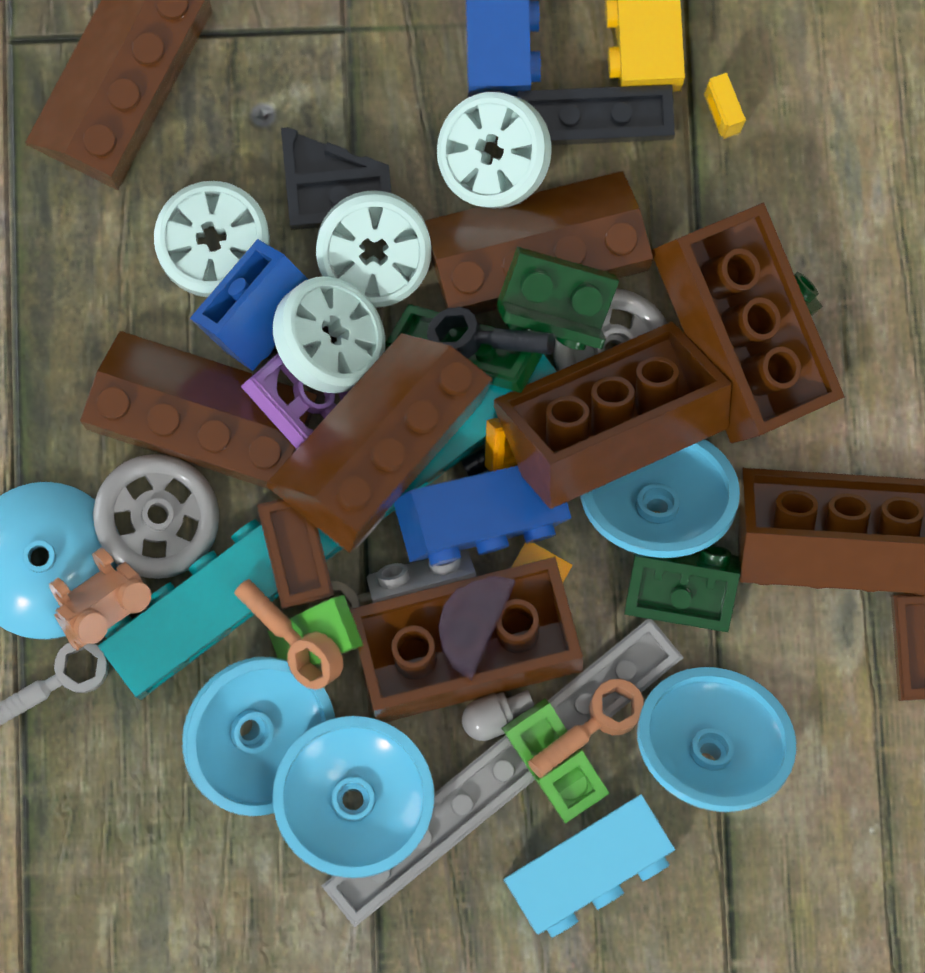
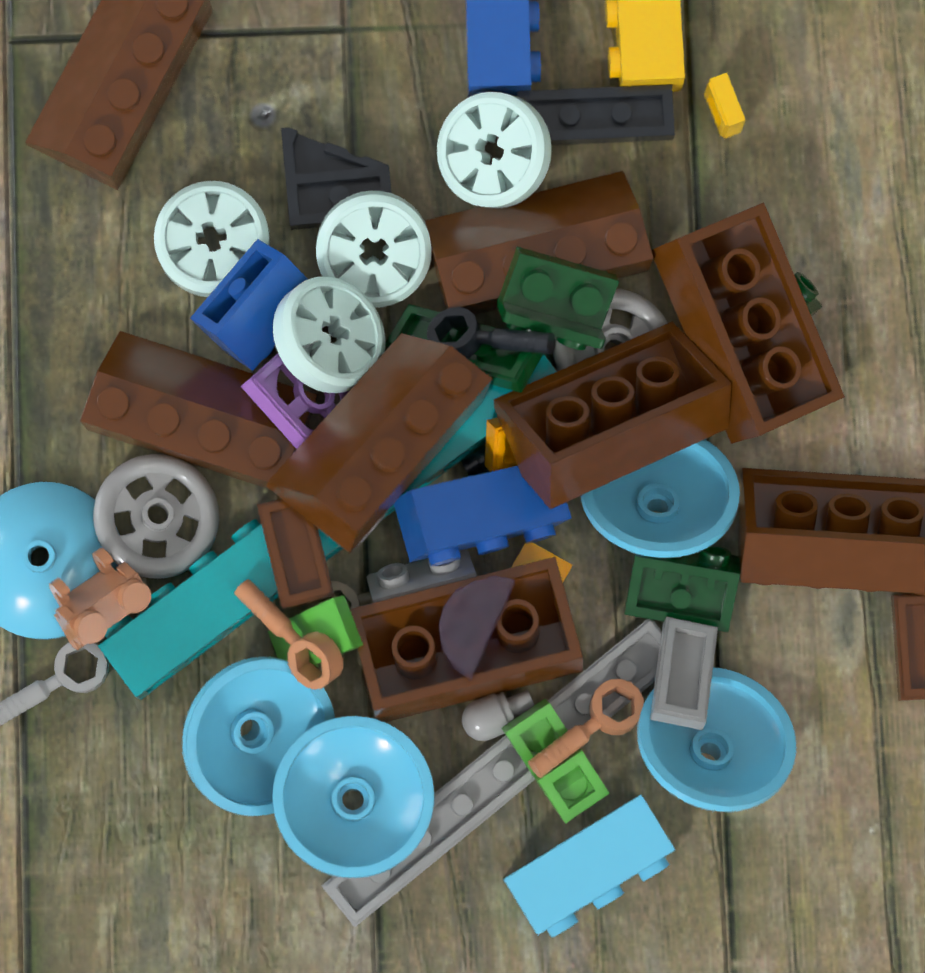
(684, 673): none -> light grey tile

